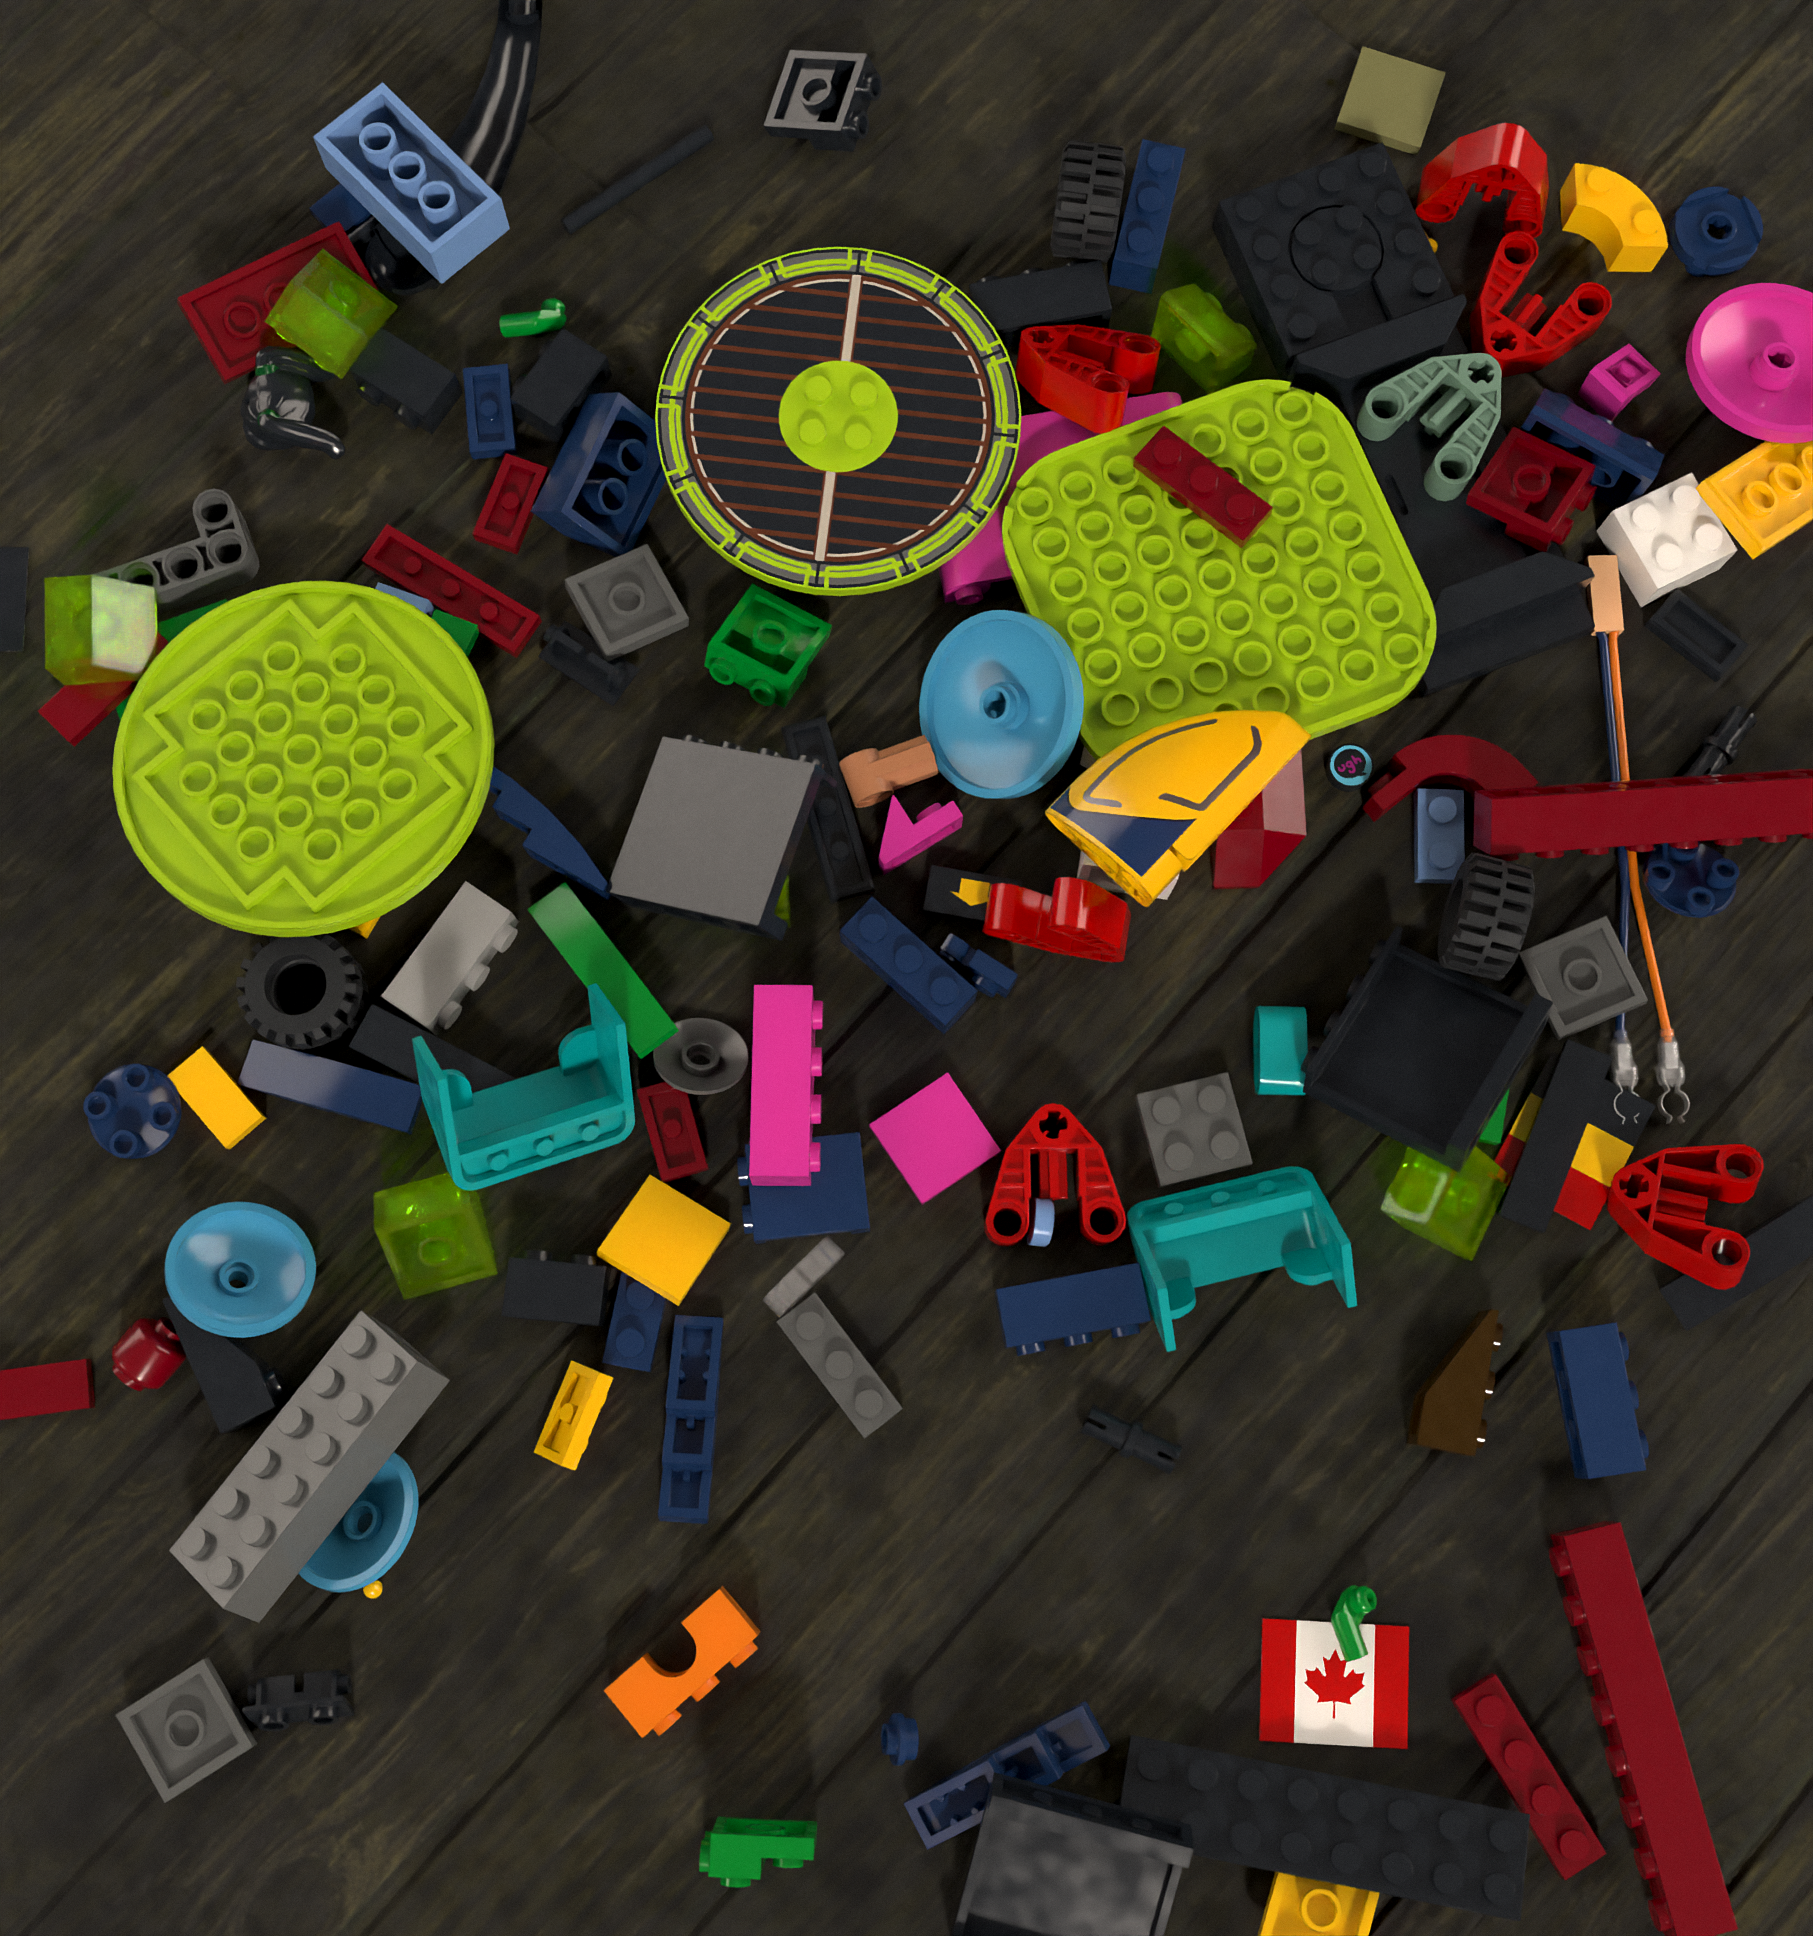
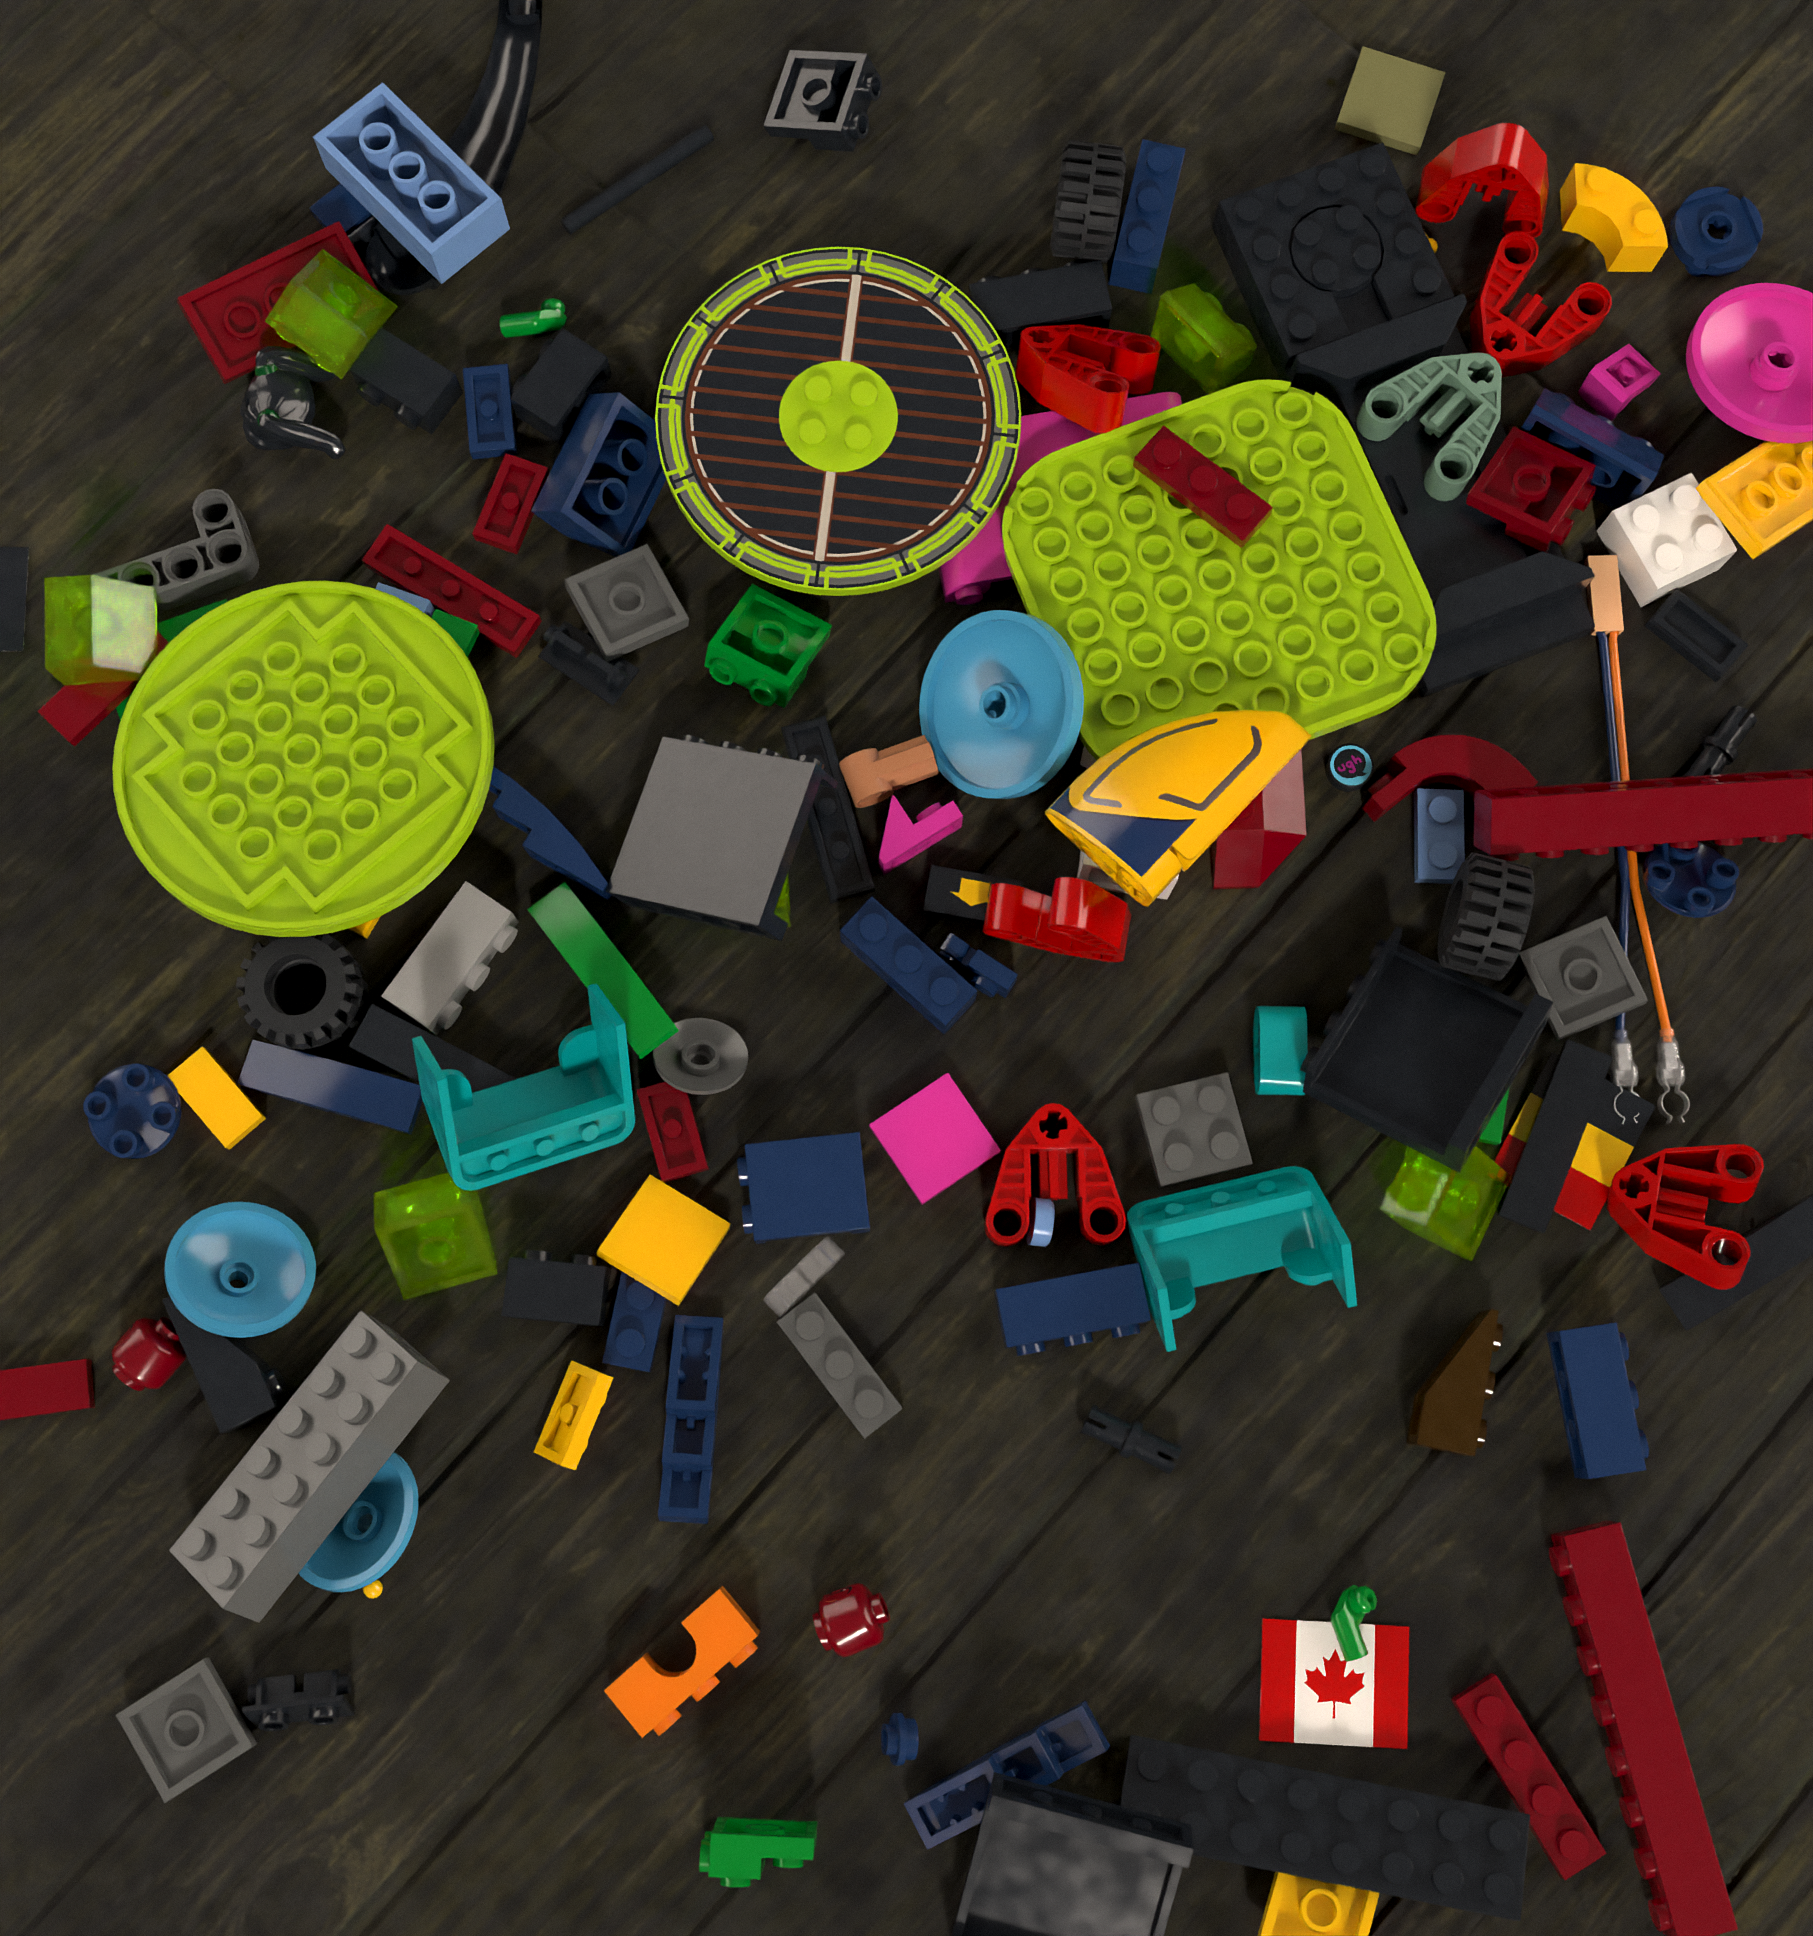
(784, 1085): dark pink wedge -> none
(851, 1620): none -> dark red head

